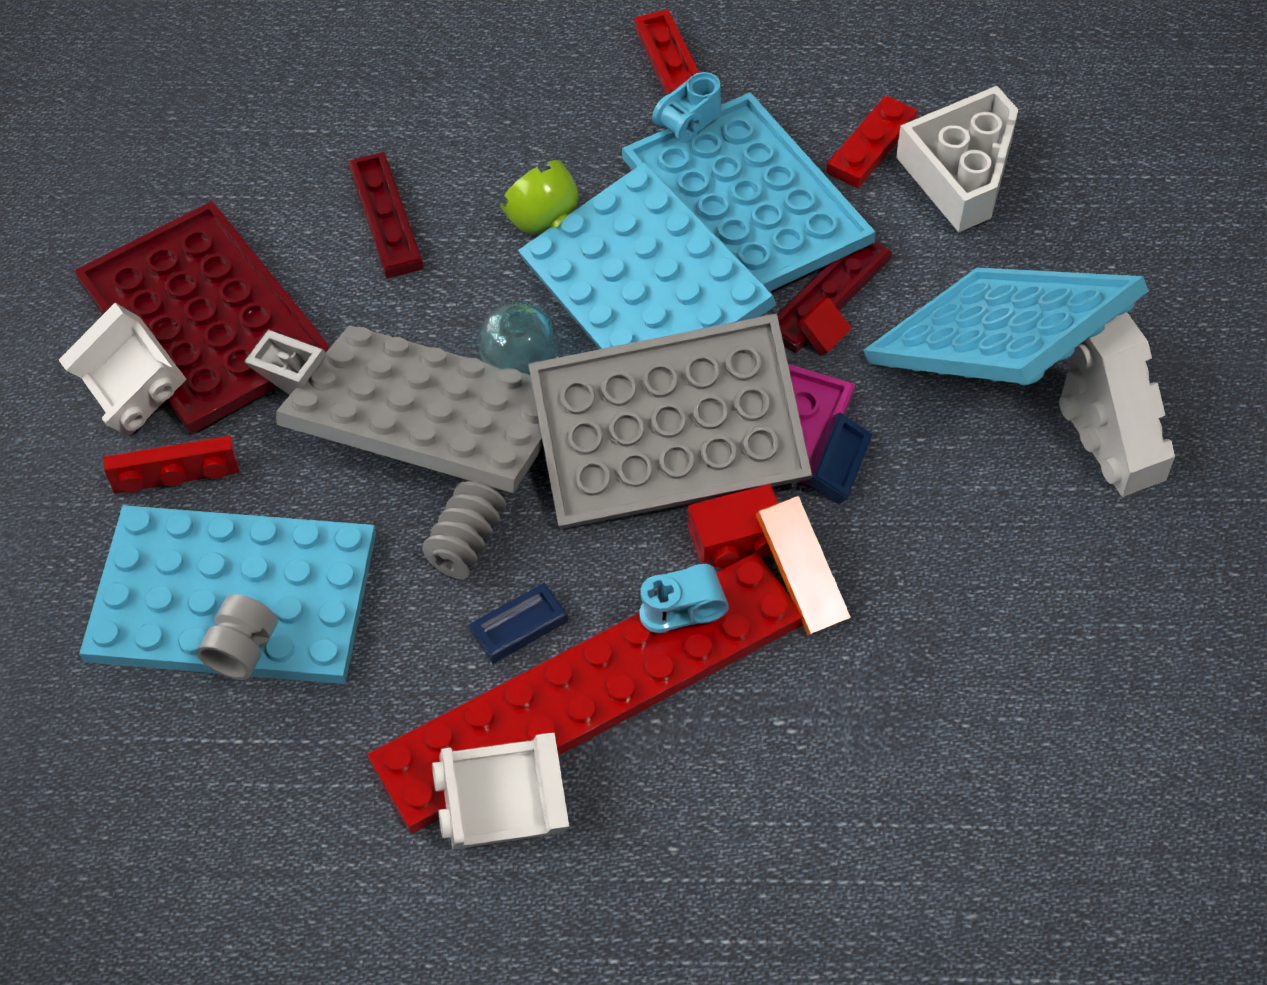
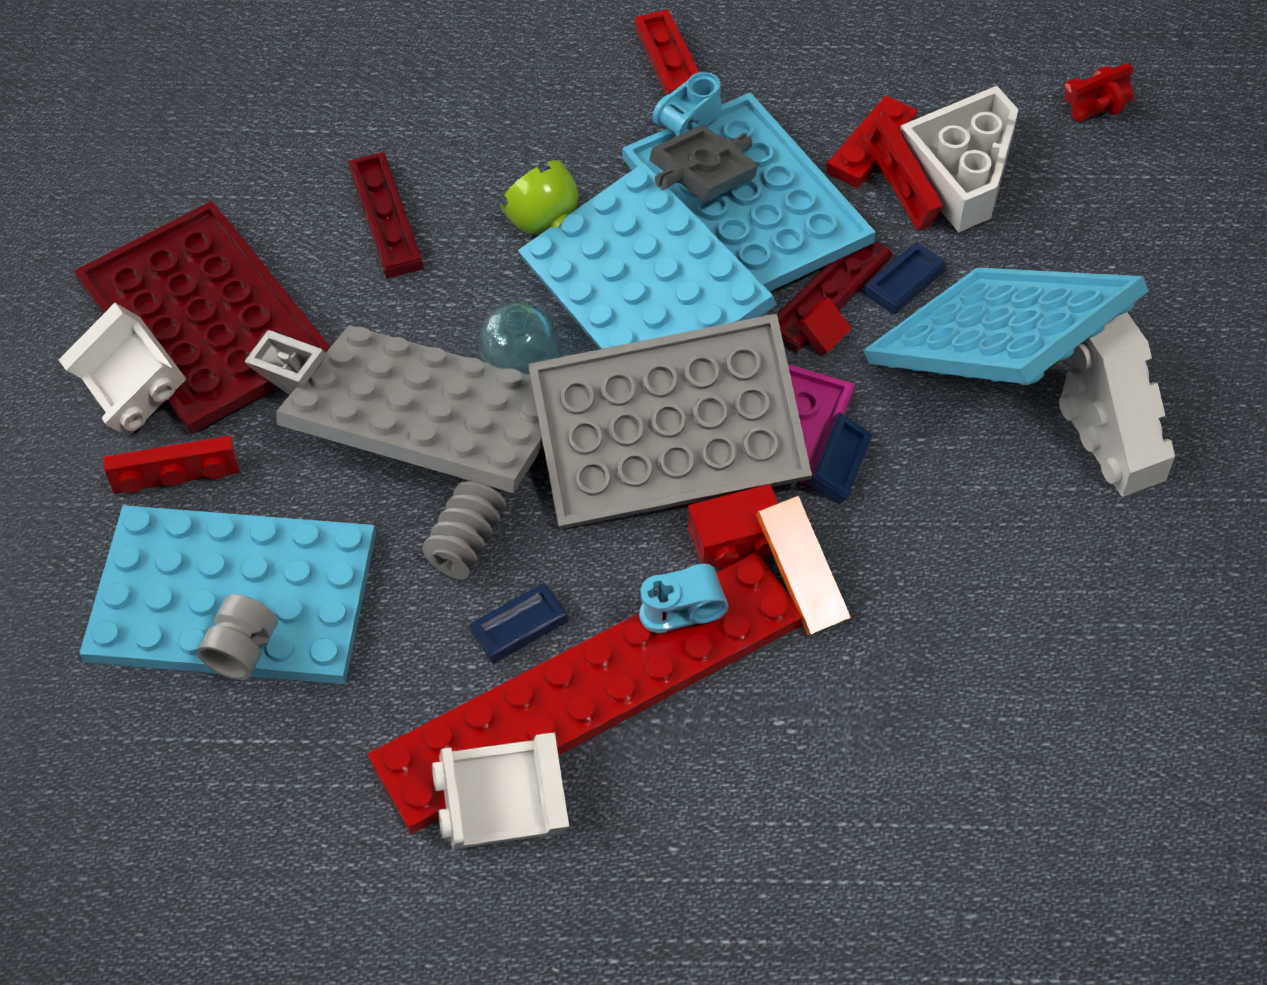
(703, 162): none -> dark grey plate
(903, 172): none -> red plate
(905, 278): none -> dark blue tile
(1104, 91): none -> red hips

